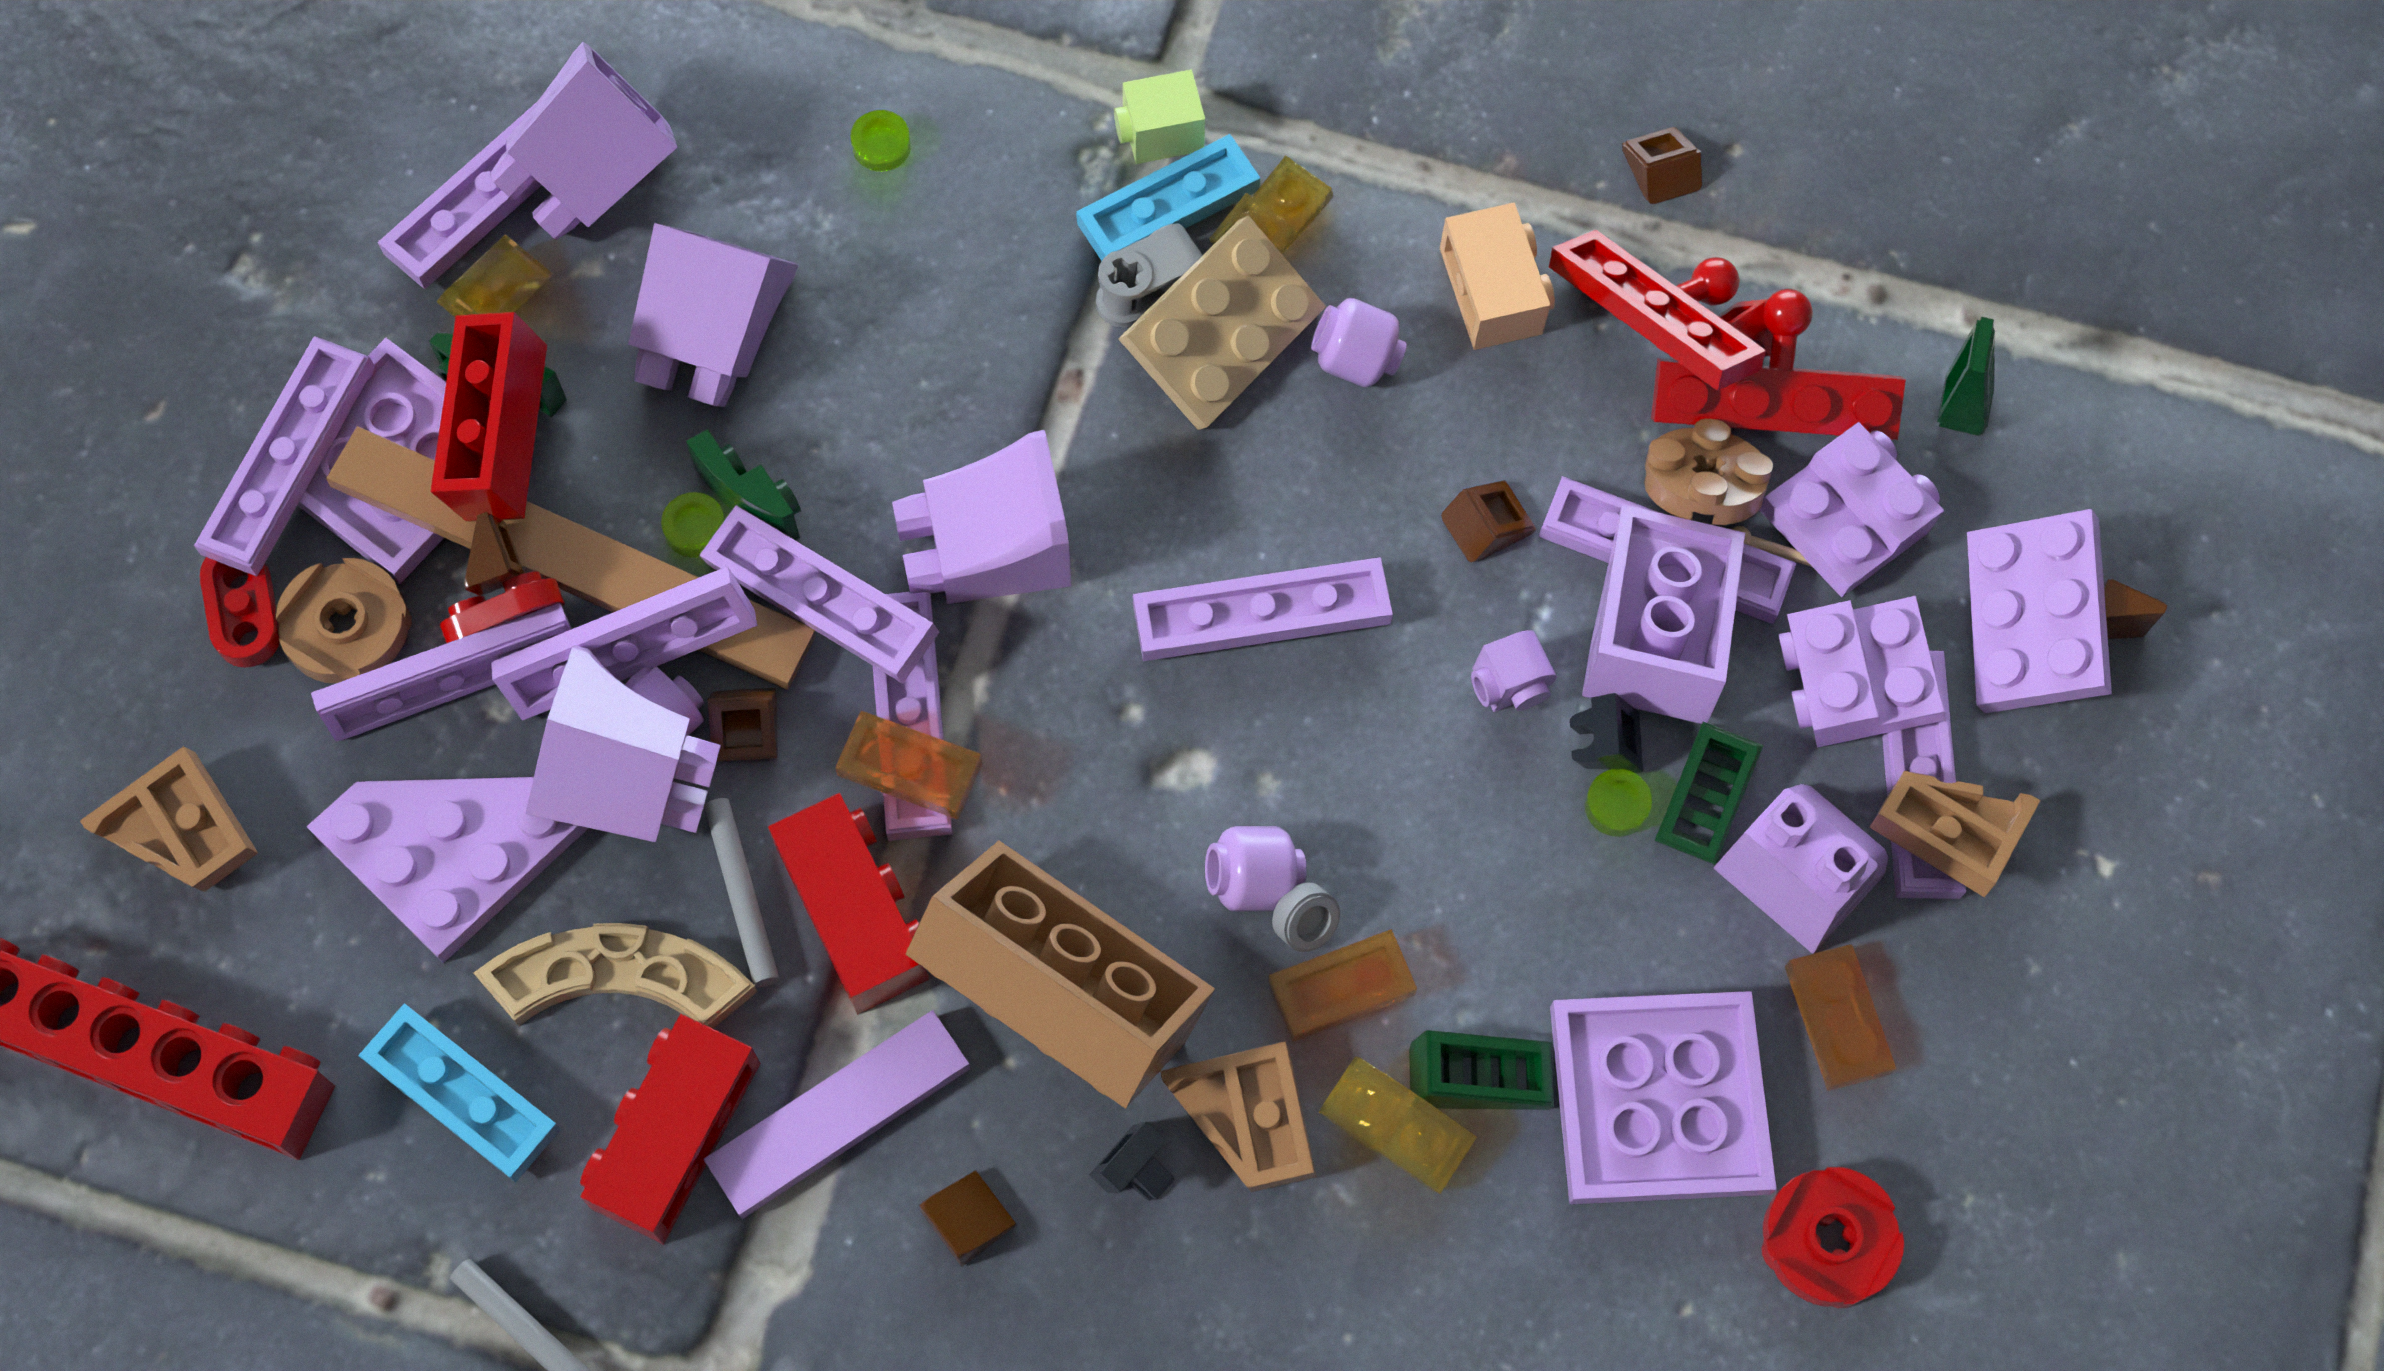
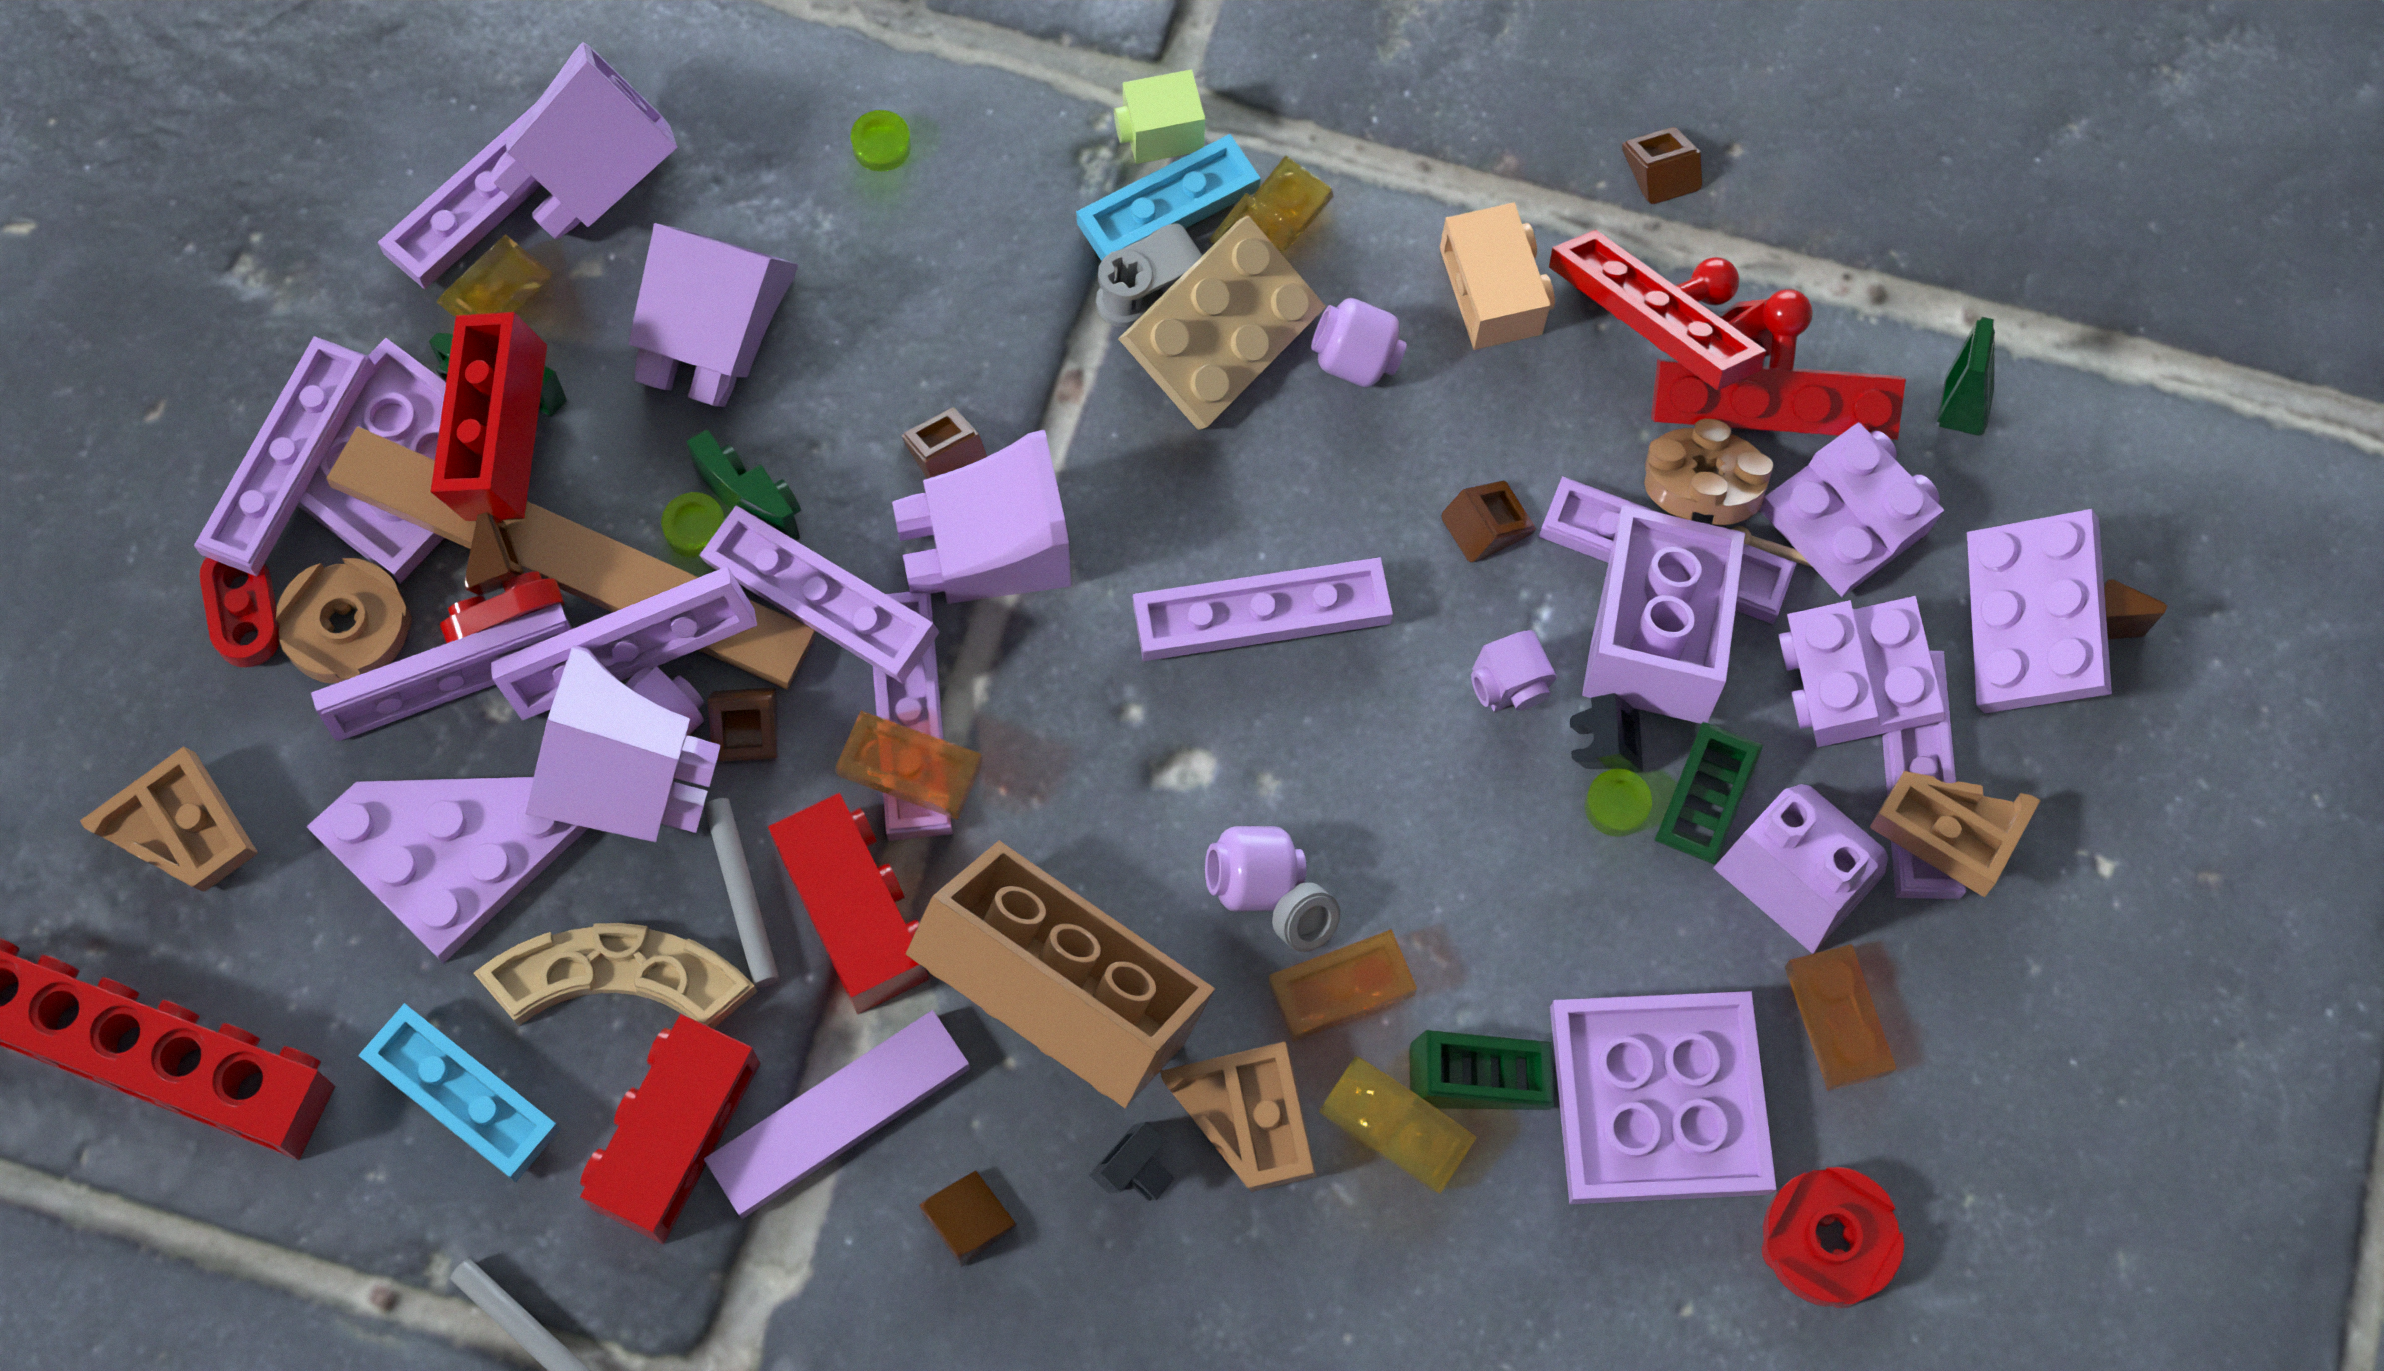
(944, 443): none -> reddish brown slope

